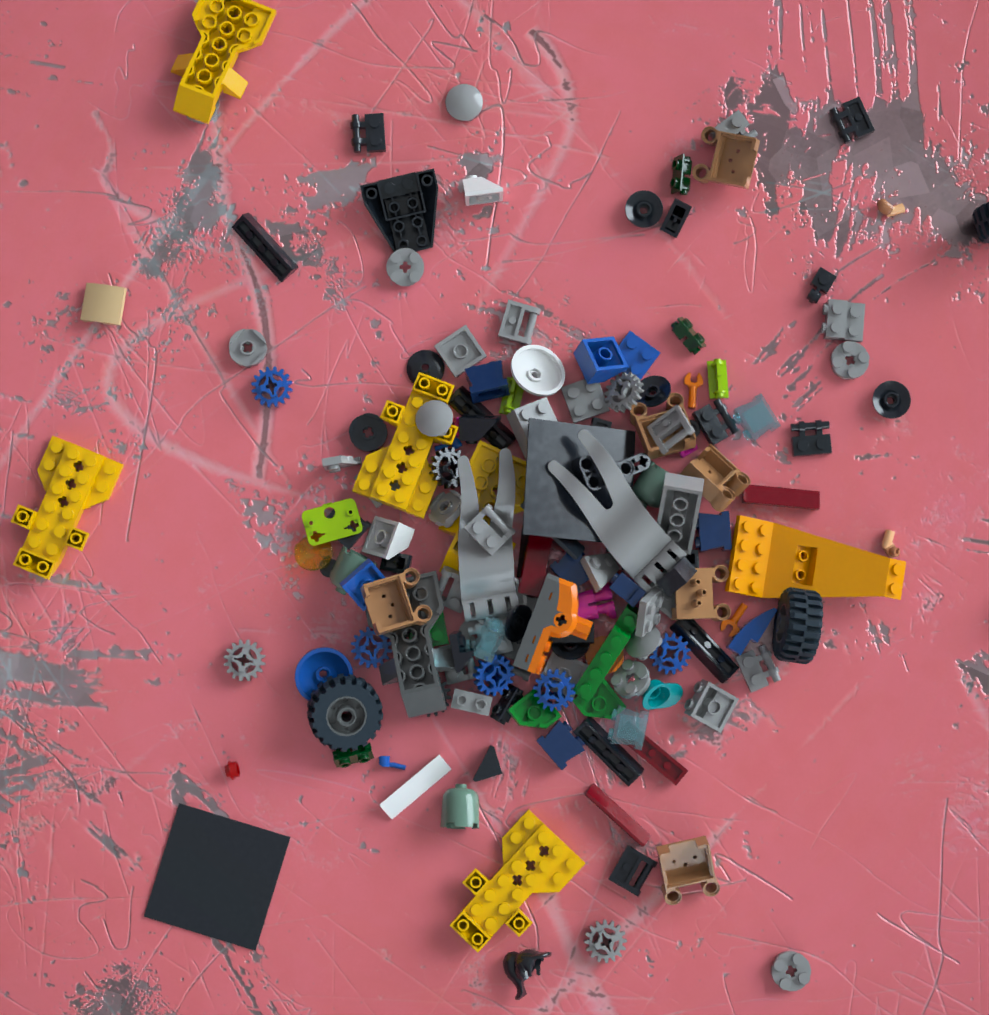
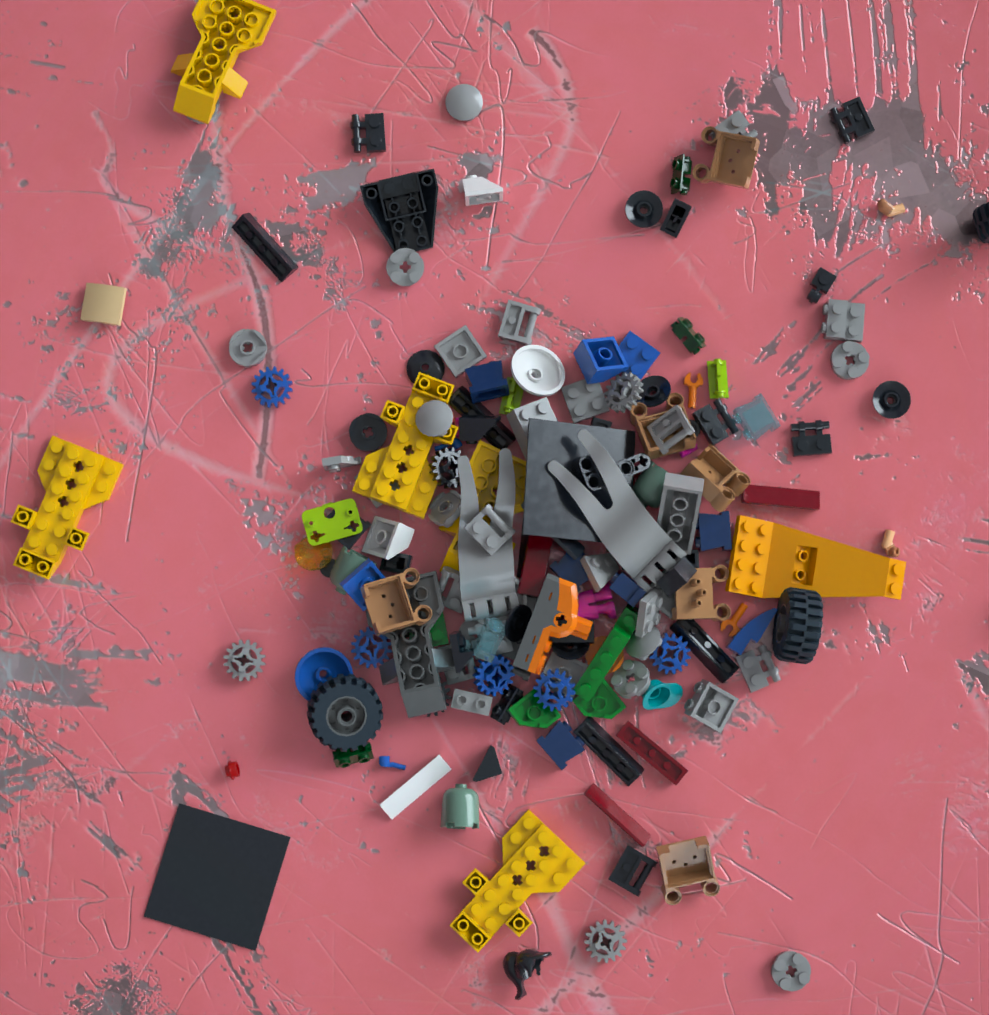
(628, 727): clear light blue hips -> none

